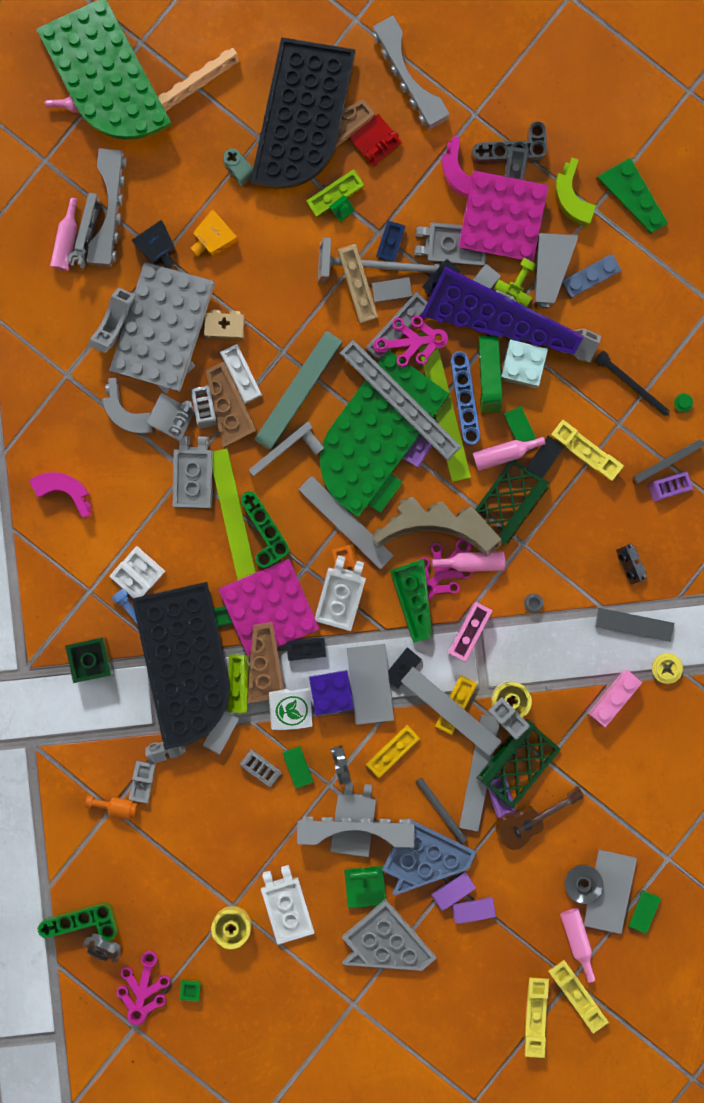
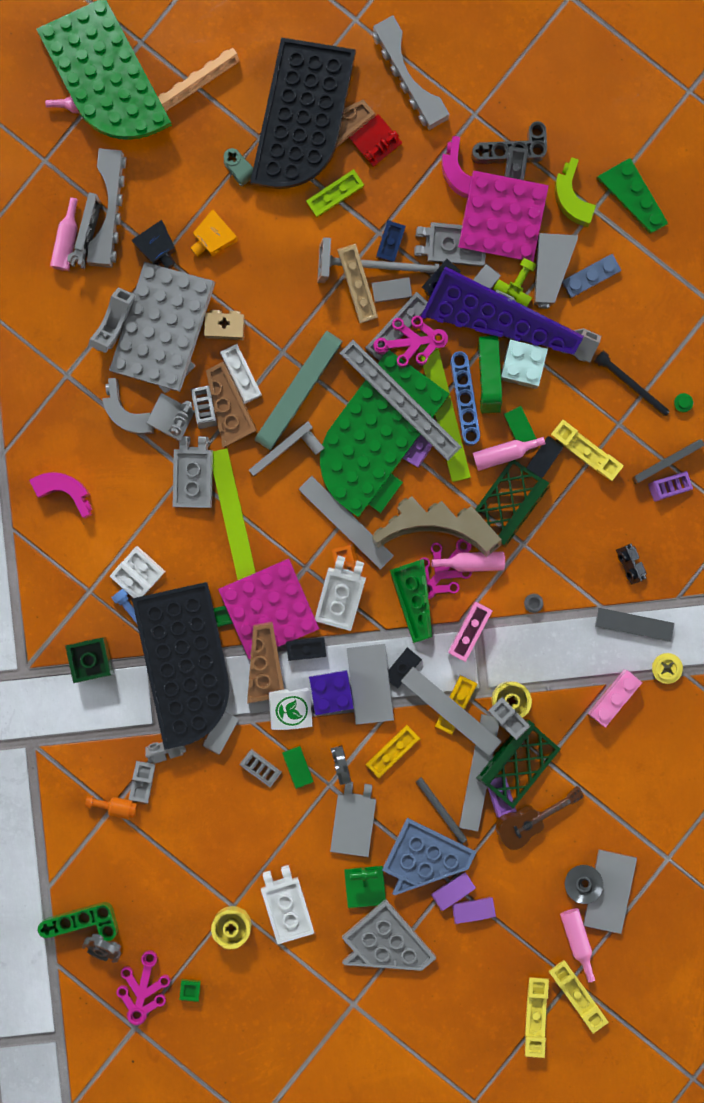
(238, 683): lime plate -> none
(262, 526): green beam -> none
(342, 208): green plate -> none
(397, 834): light grey arch -> none
(644, 911): green tile -> none

